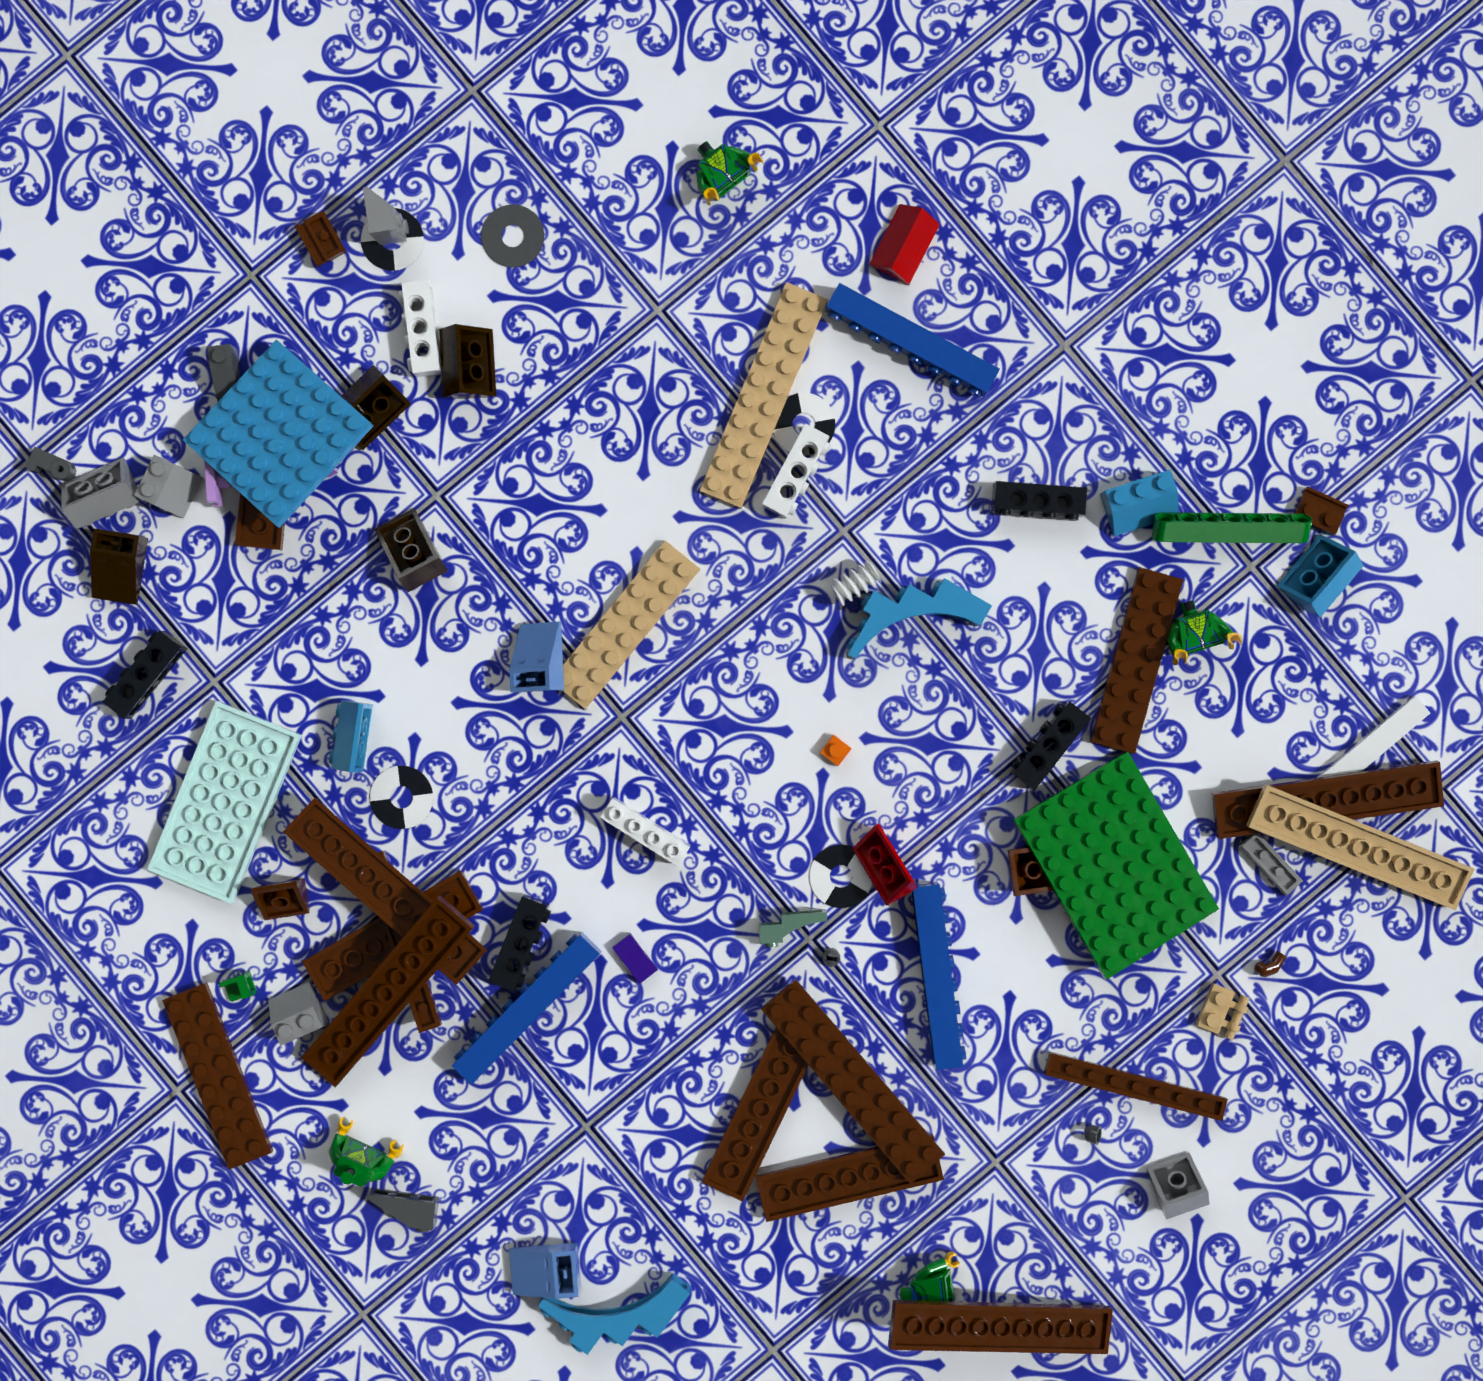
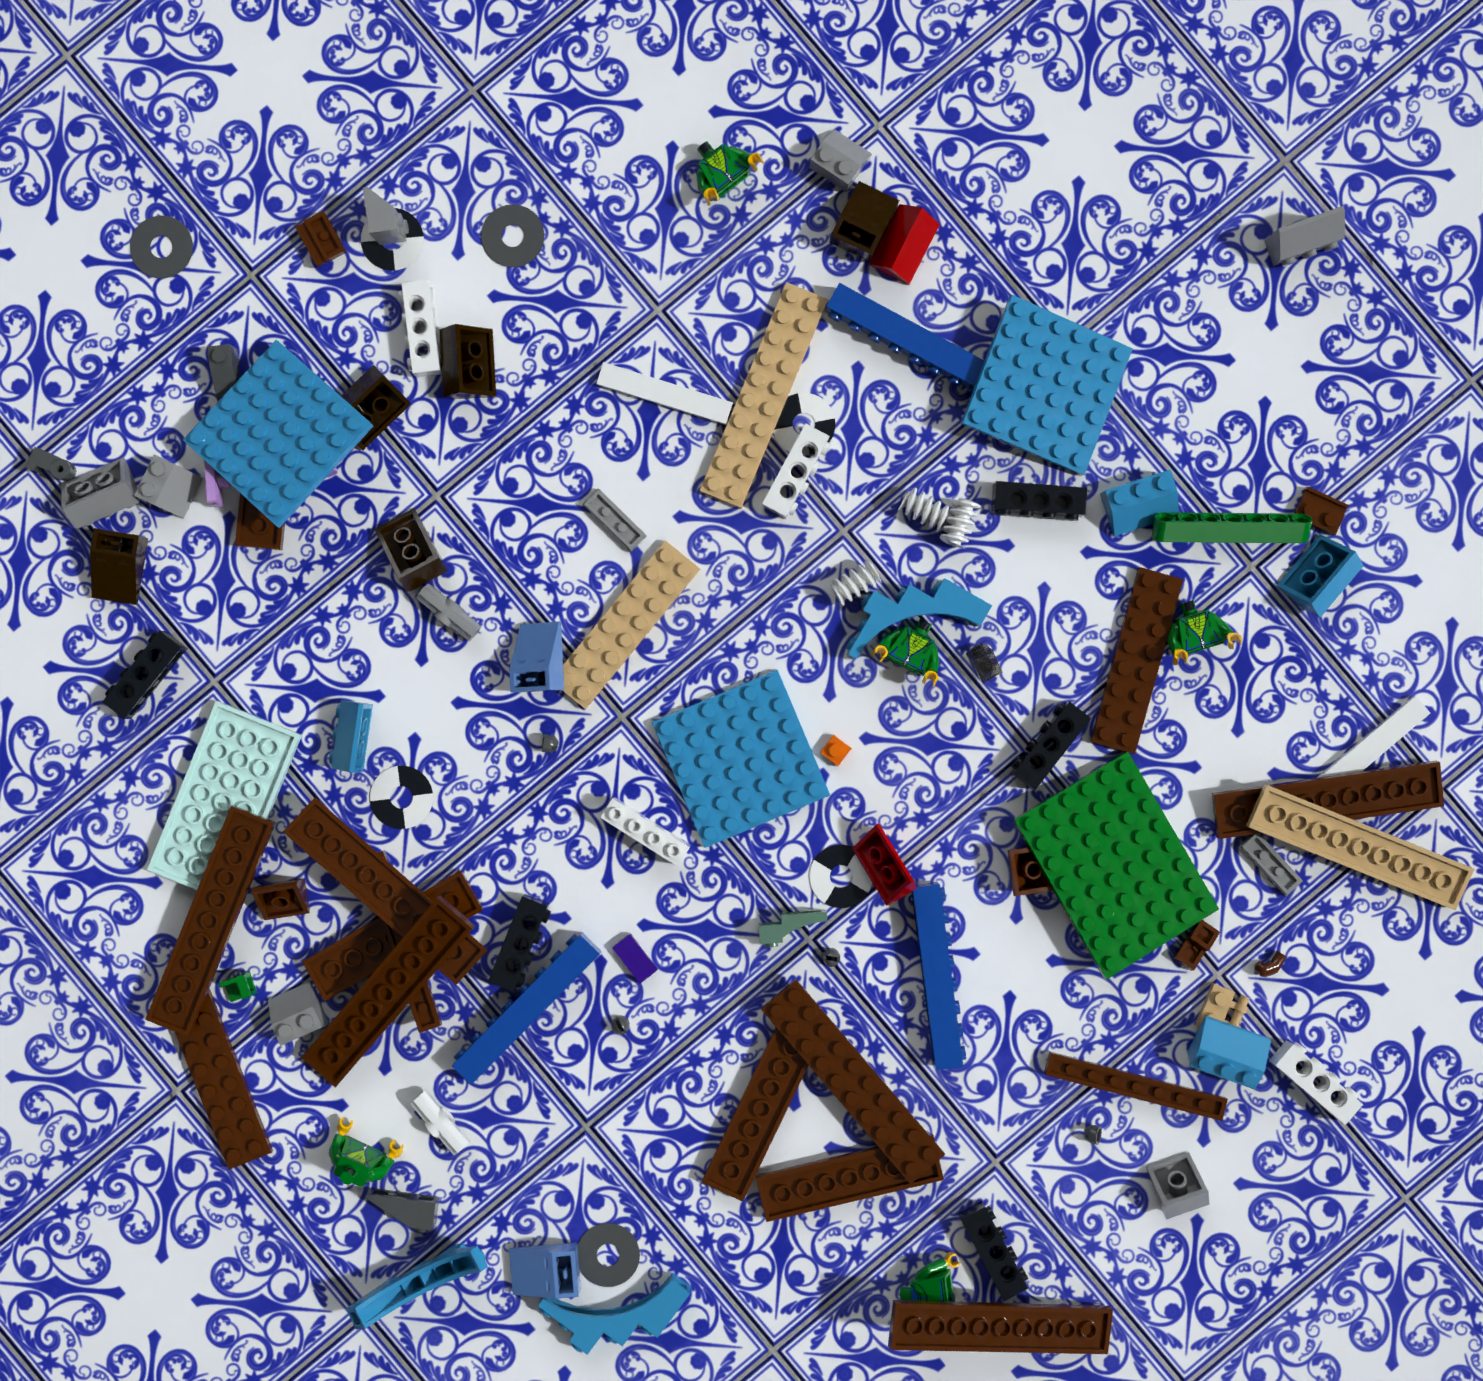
(155, 227): none -> dark grey sticker
(210, 920): none -> reddish brown plate
(425, 1276): none -> dark azure arch
(439, 1122): none -> white piece
(448, 612): none -> light grey piece
(549, 743): none -> dark grey hinge
(614, 520): none -> light grey tile
(624, 1023): none -> dark grey hinge
(628, 1255): none -> dark grey sticker
(664, 393): none -> white tile
(741, 758): none -> dark azure plate
(839, 160): none -> light grey slope
(863, 221): none -> dark brown slope
(911, 650): none -> torso
(924, 508): none -> white piece
(961, 518): none -> white piece
(984, 662): none -> clear smoke bracket
(1007, 1284): none -> black brick
(1046, 385): none -> dark azure plate
(1196, 944): none -> reddish brown slope
(1229, 1052): none -> dark azure slope
(1307, 237): none -> light grey slope
(1341, 1108): none -> white brick

